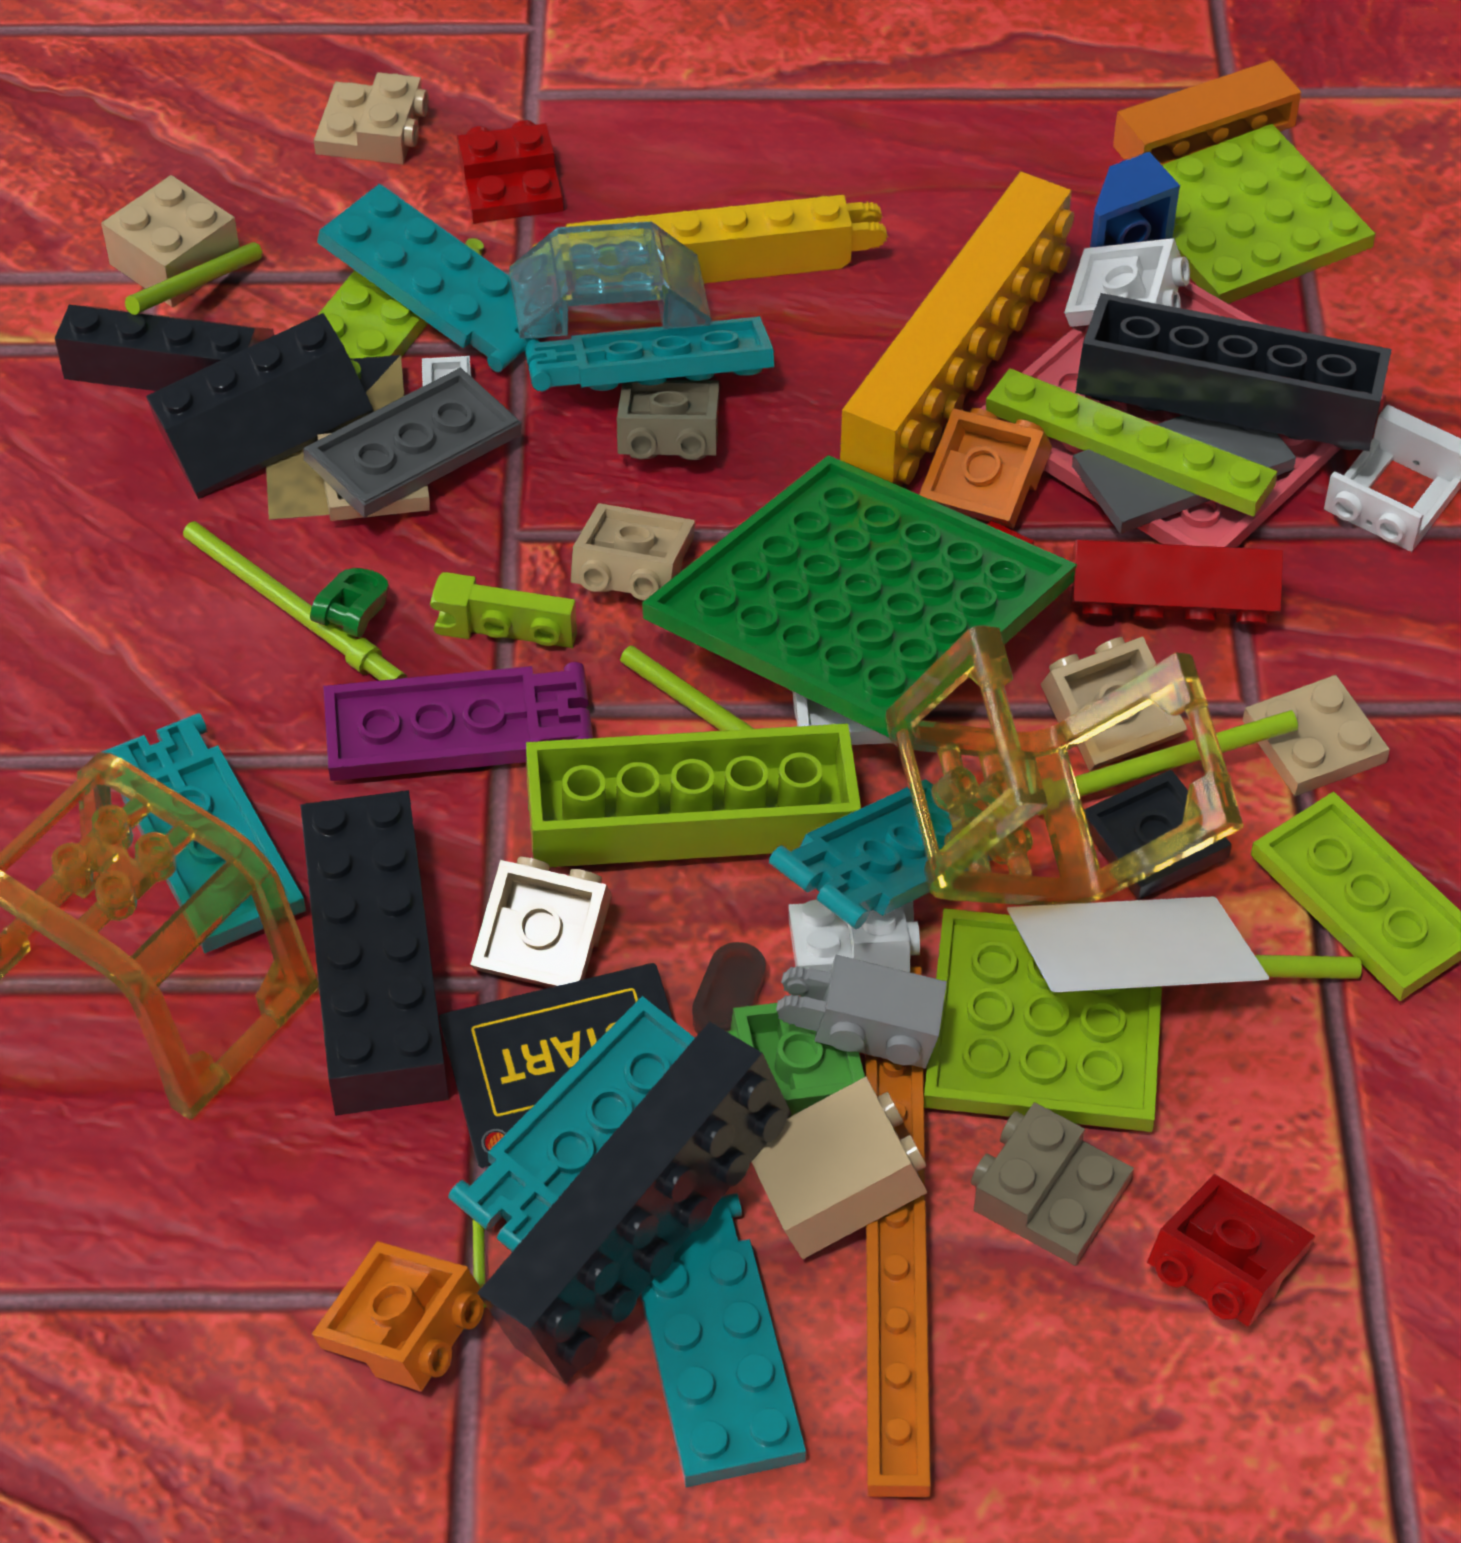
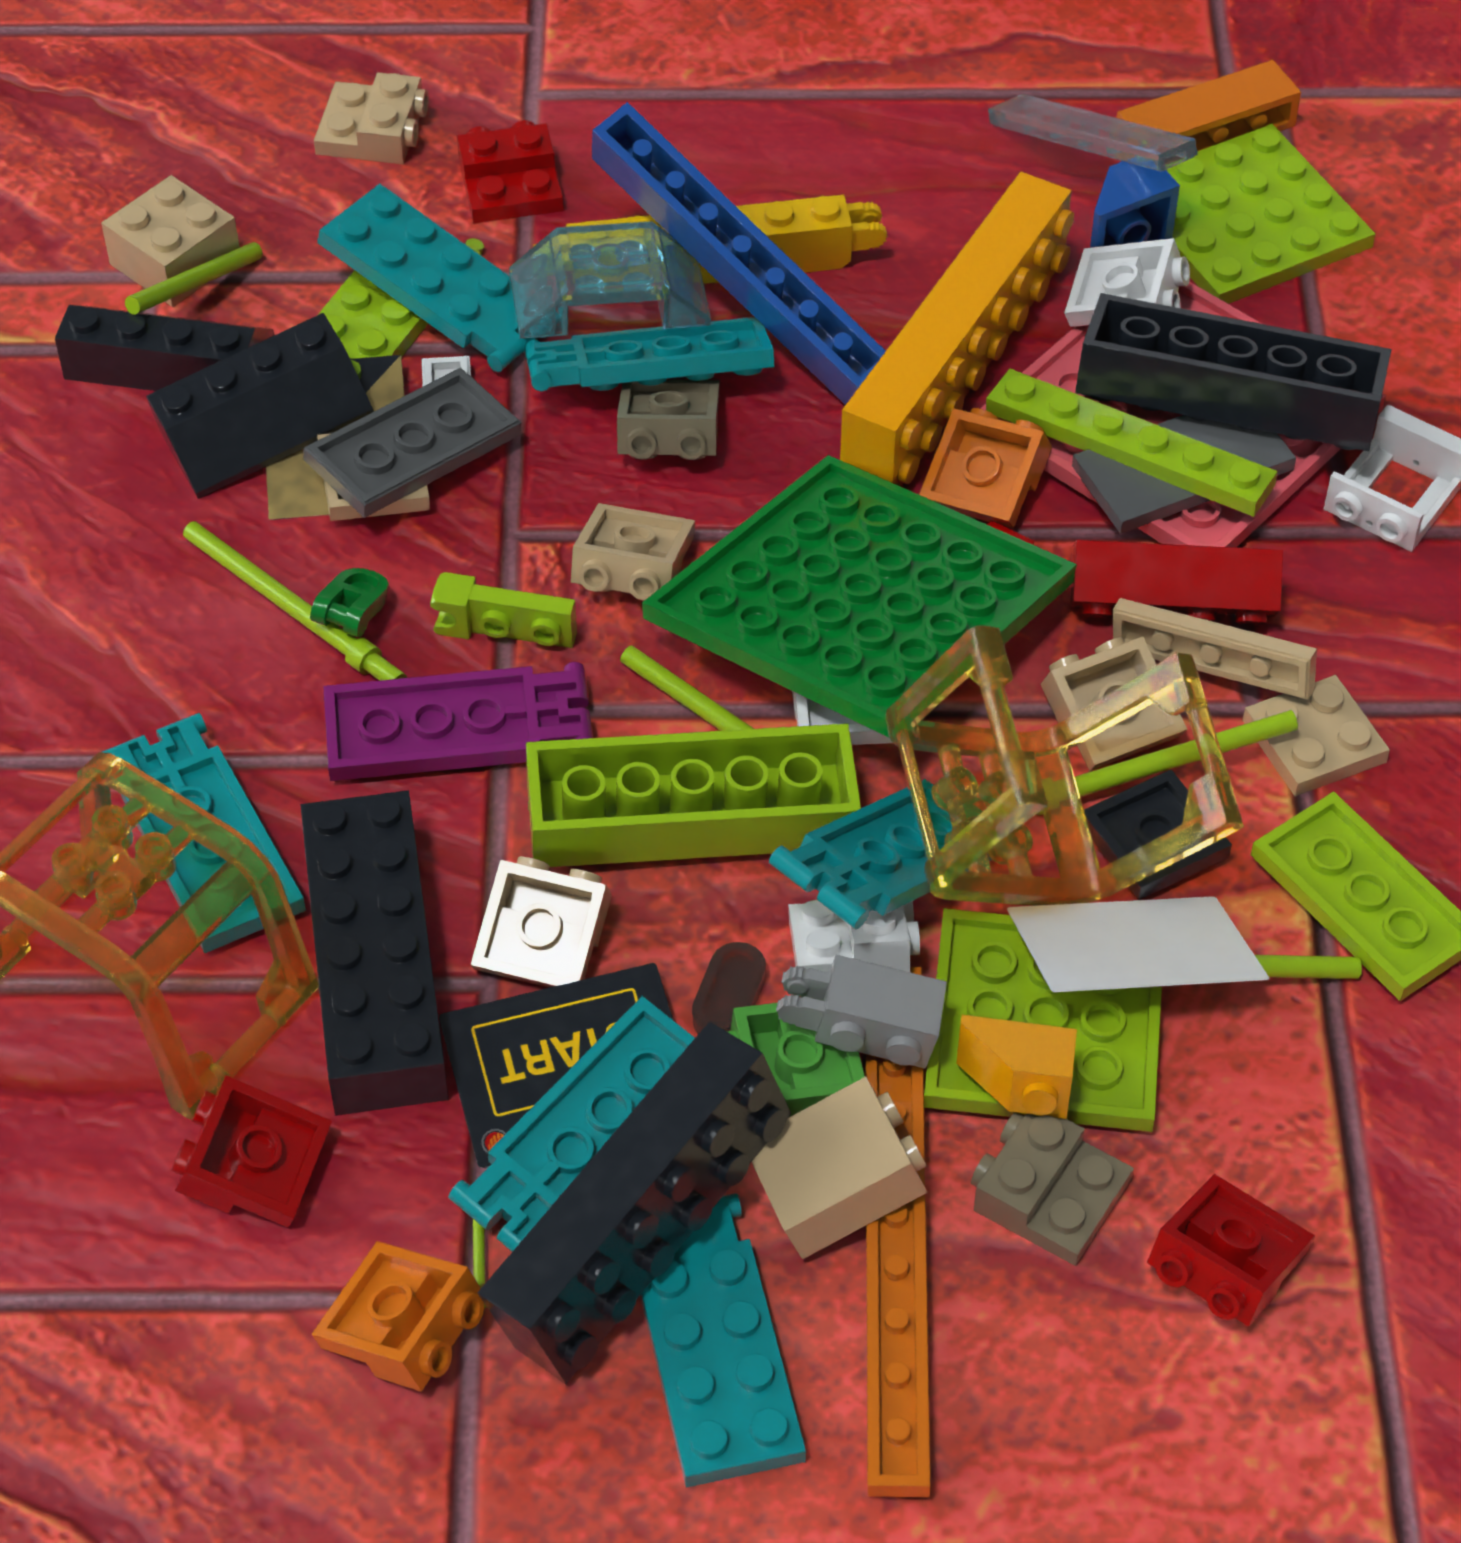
(250, 1152): none -> red plate
(735, 251): none -> blue brick
(1019, 1063): none -> light orange slope
(1093, 132): none -> clear light blue tile
(1220, 648): none -> tan tile

